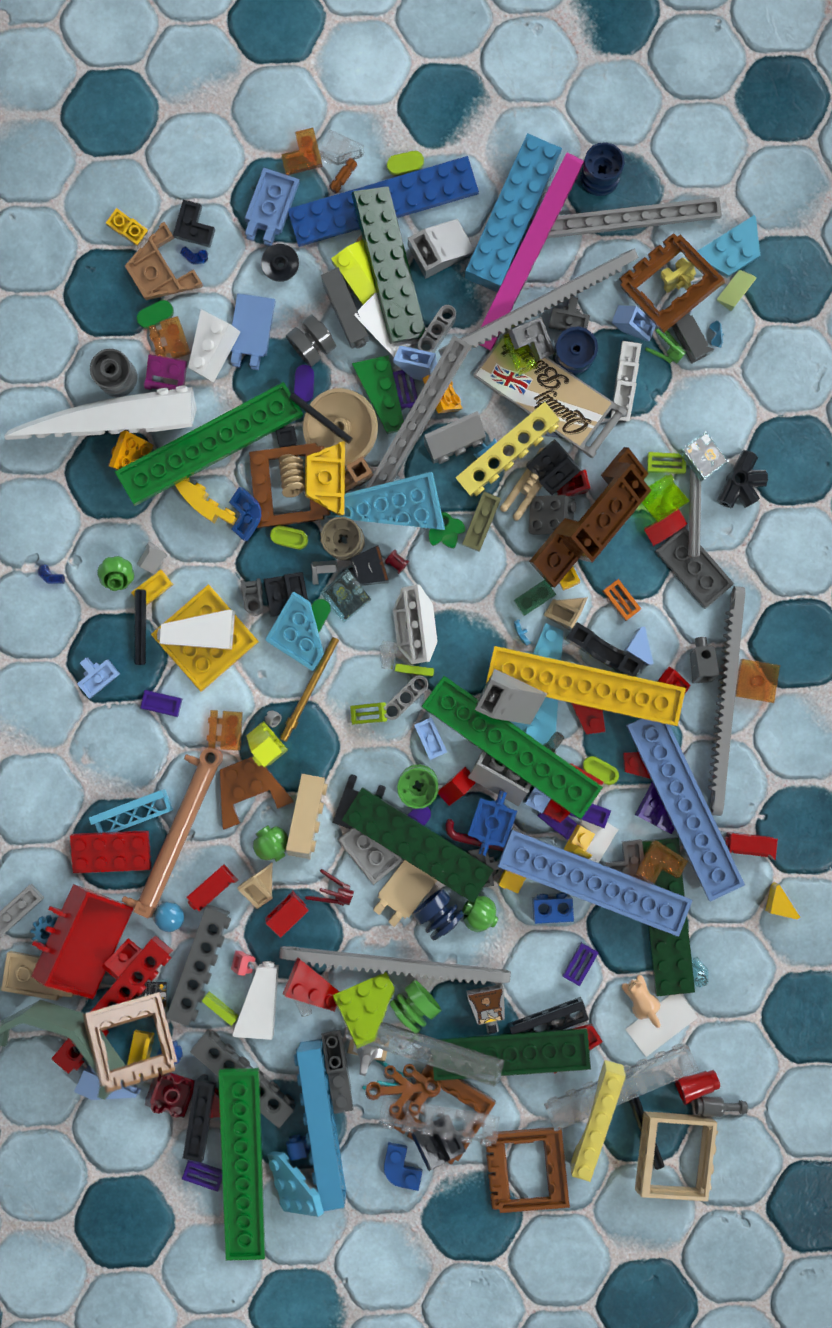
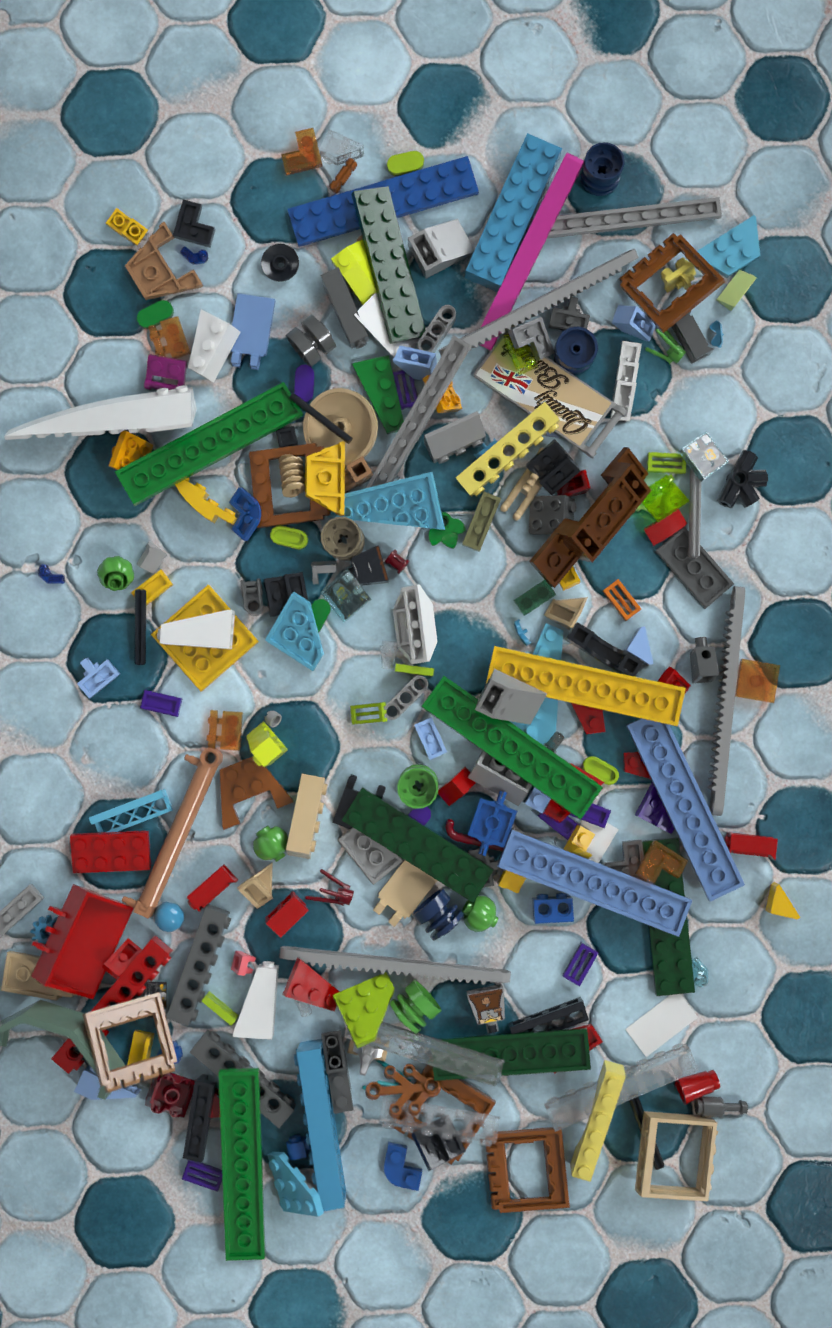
(113, 372): dark grey wheel -> none
(270, 205): medium blue tile -> none
(292, 723): pearl gold bar -> none
(644, 1003): light nougat animal -> none

